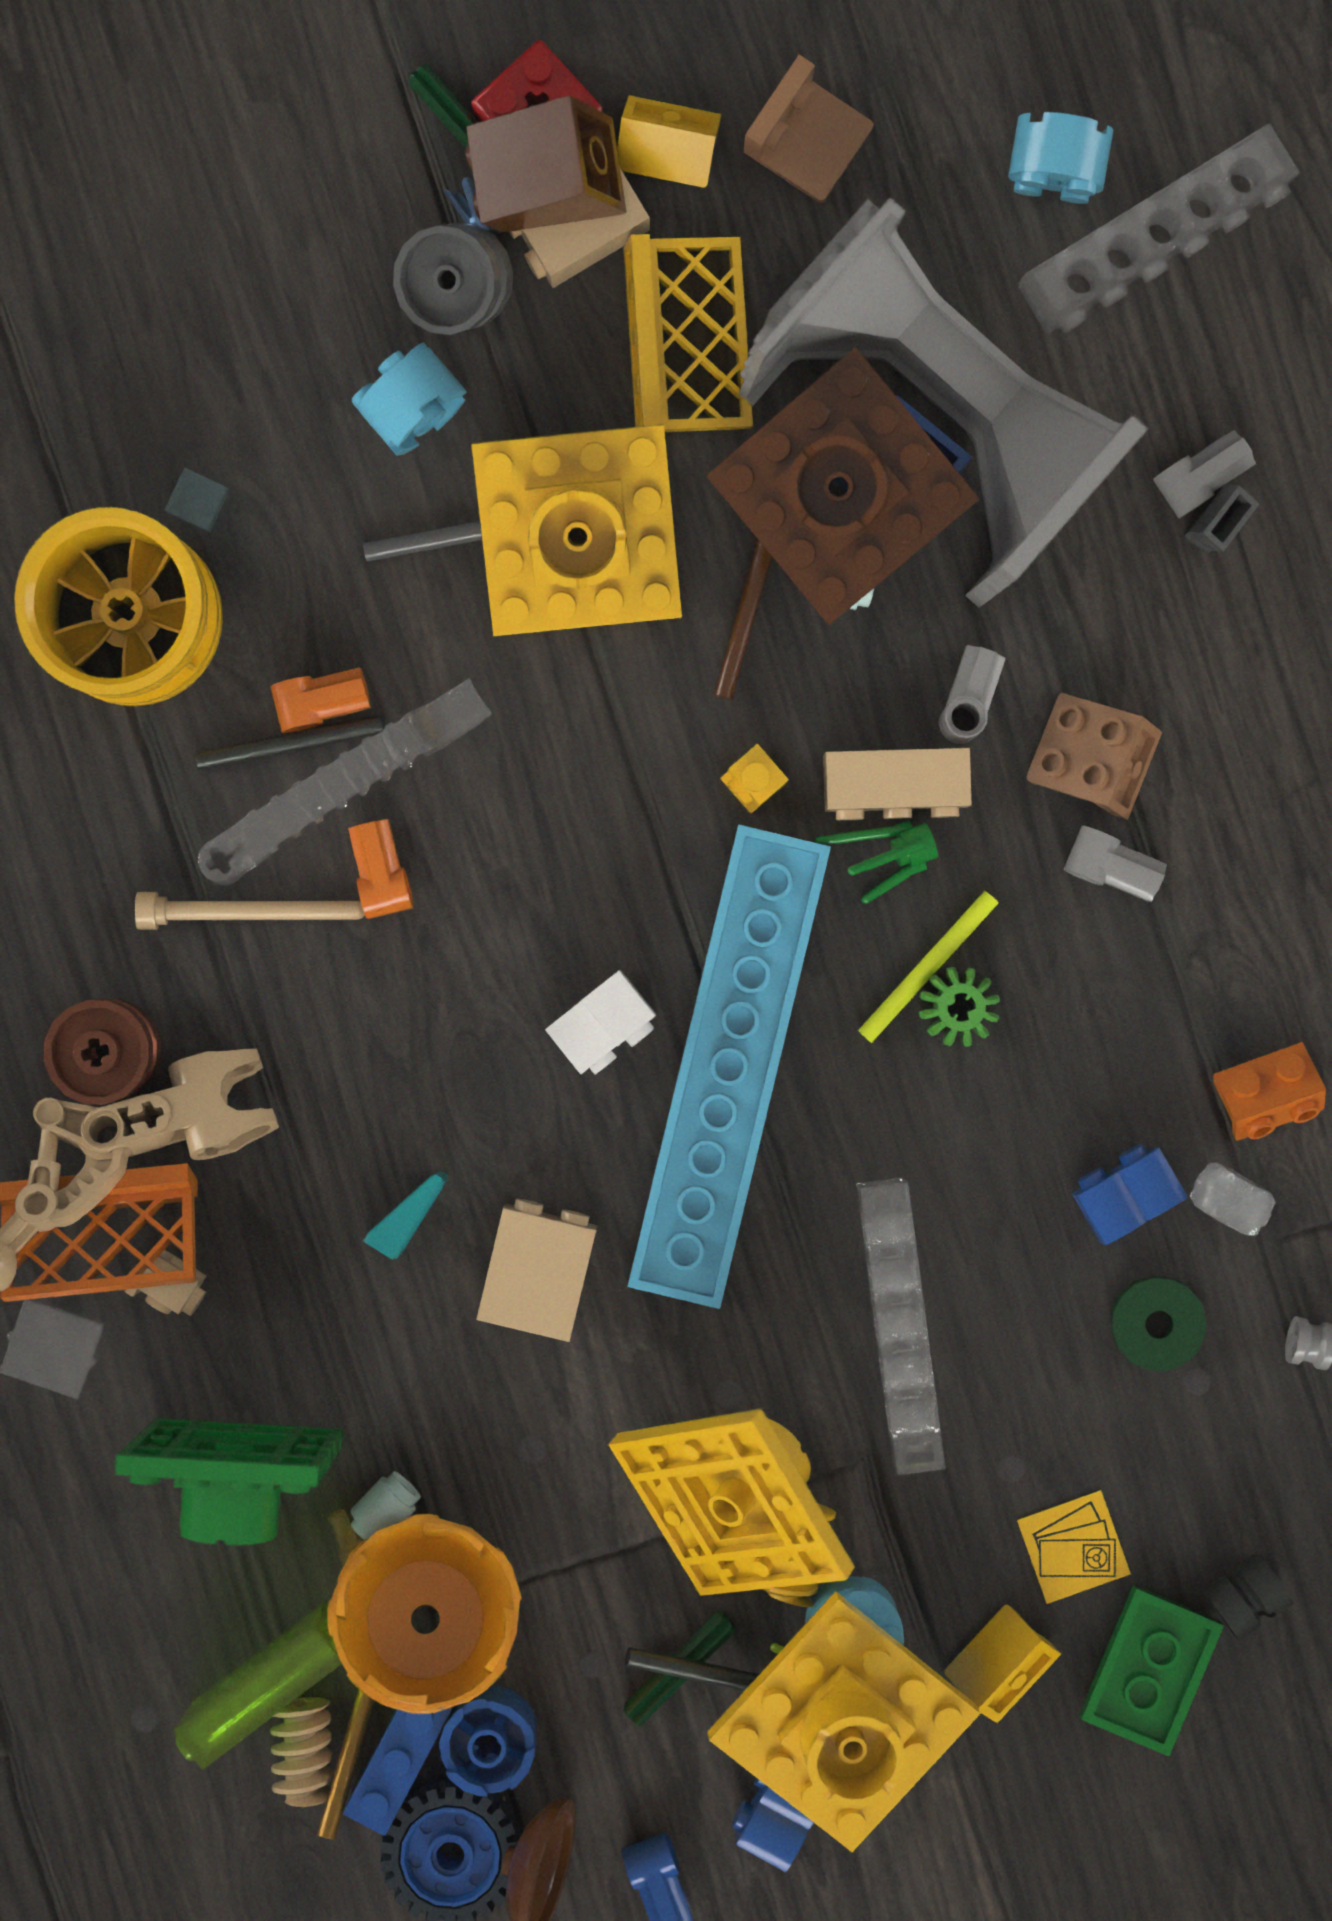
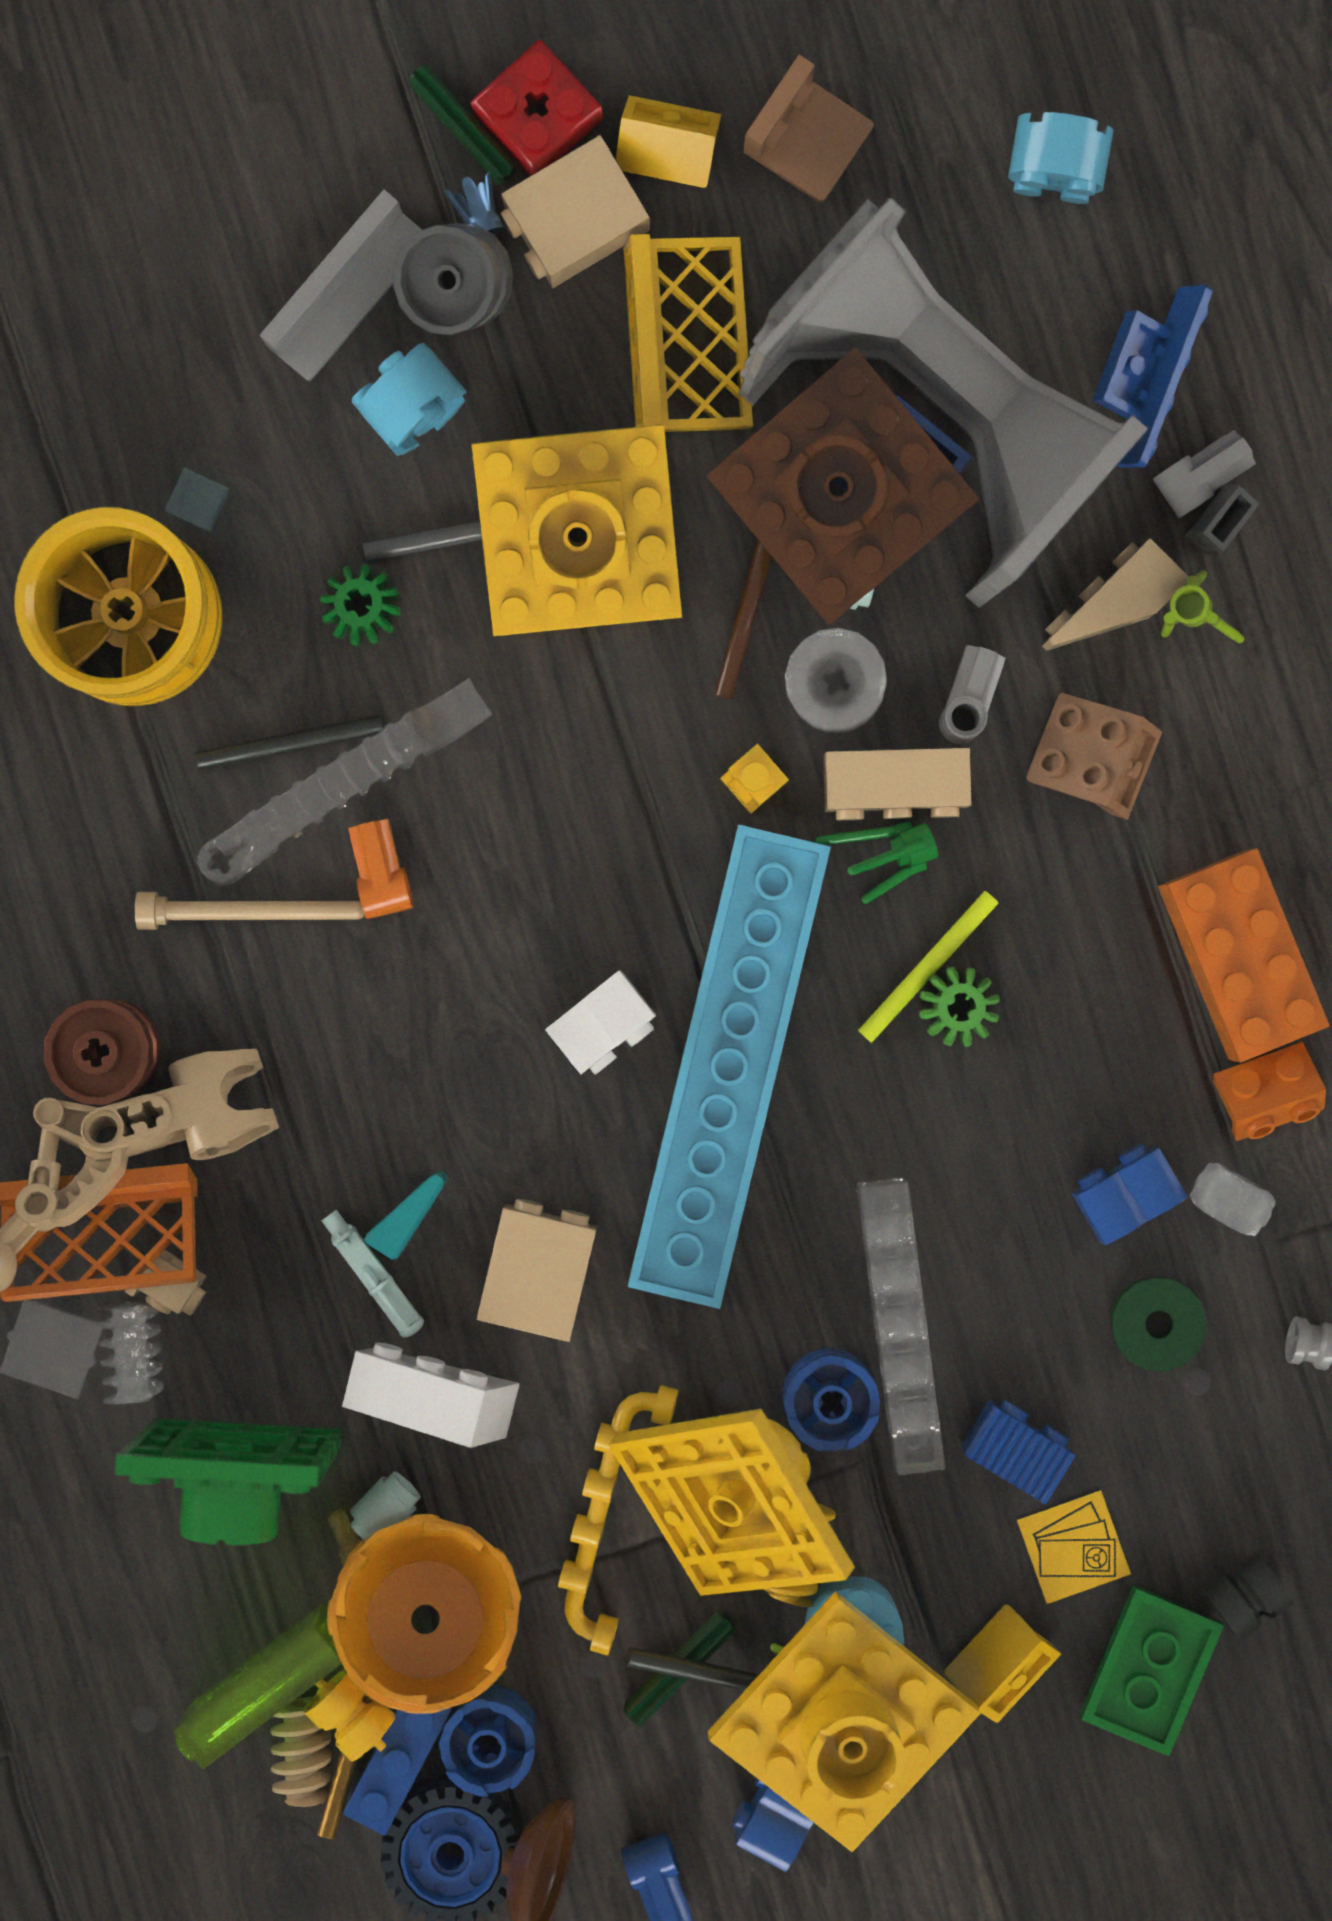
(131, 1353): none -> clear piece
(308, 701): orange piece -> none
(341, 289): none -> light grey panel
(357, 1720): none -> yellow wheel
(371, 591): none -> green gear
(373, 1275): none -> light aqua piece
(430, 1396): none -> white wedge
(545, 166): reddish brown slope -> none
(589, 1529): none -> yellow bar
(826, 654): none -> clear wheel
(831, 1427): none -> blue brick
(1018, 1450): none -> blue brick
(1103, 860): light grey piece -> none
(1131, 594): none -> tan slope
(1148, 366): none -> blue bracket
(1194, 607): none -> lime plant
(1243, 955): none -> orange brick
(1257, 158): clear brick -> none

